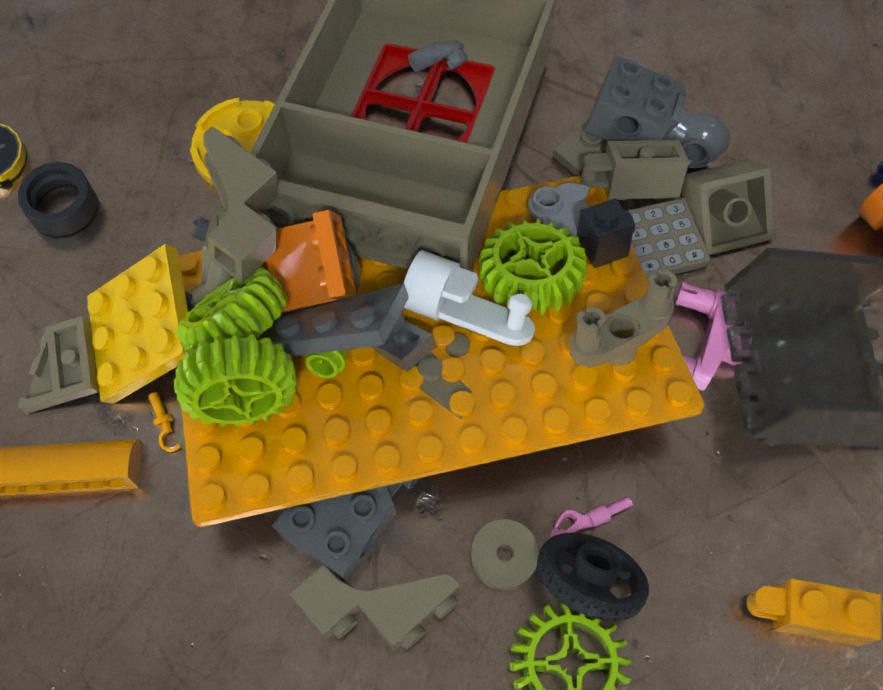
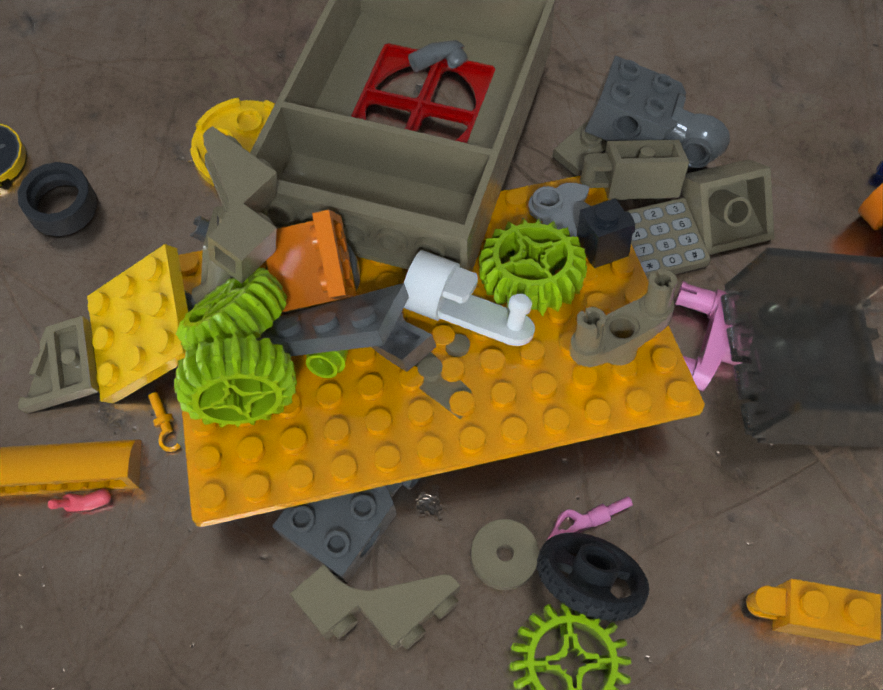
(77, 502): none -> coral piece

